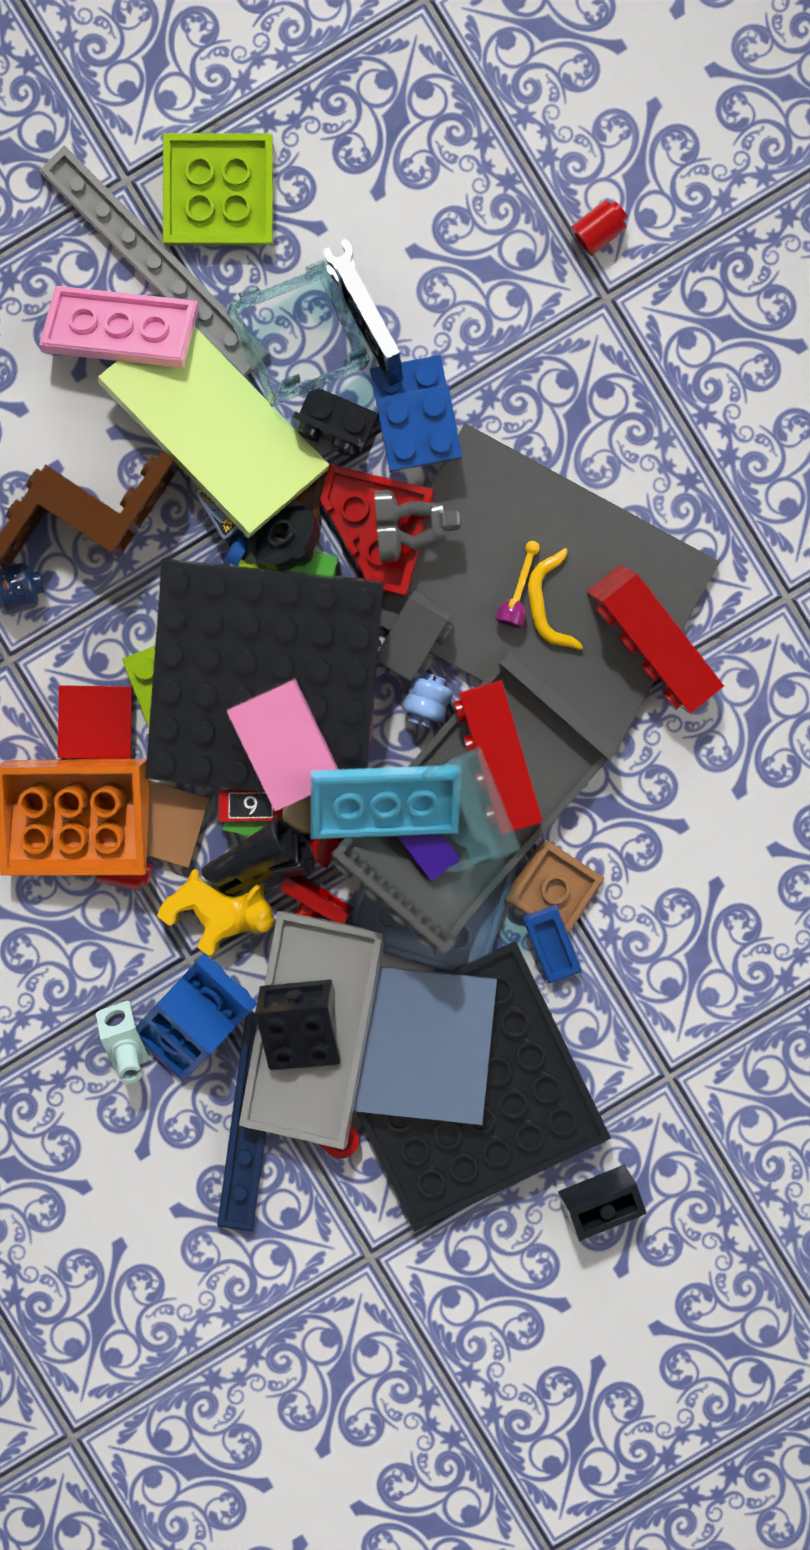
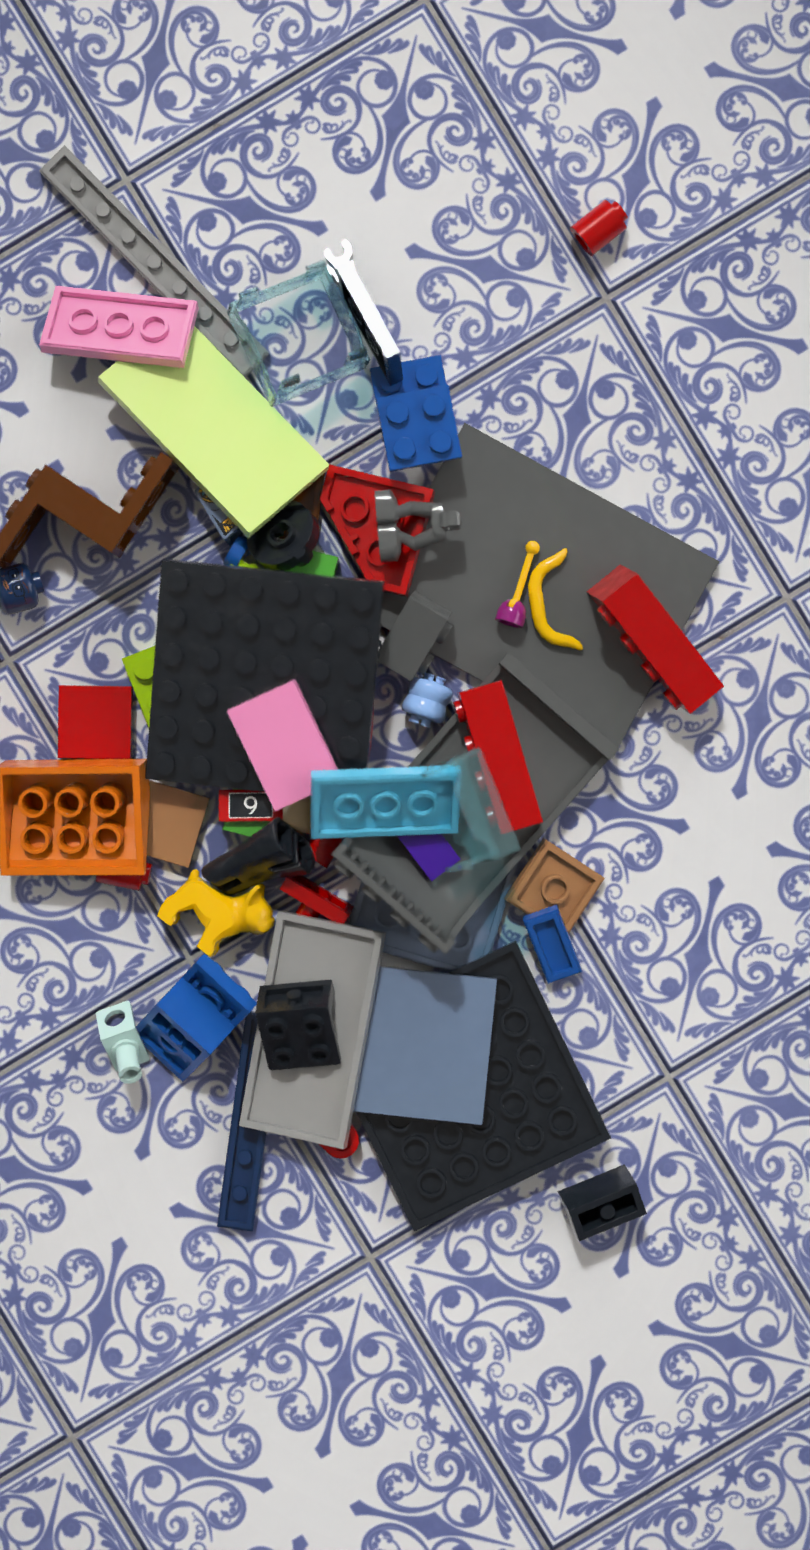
(218, 189): lime plate -> none
(335, 420): black bracket -> none

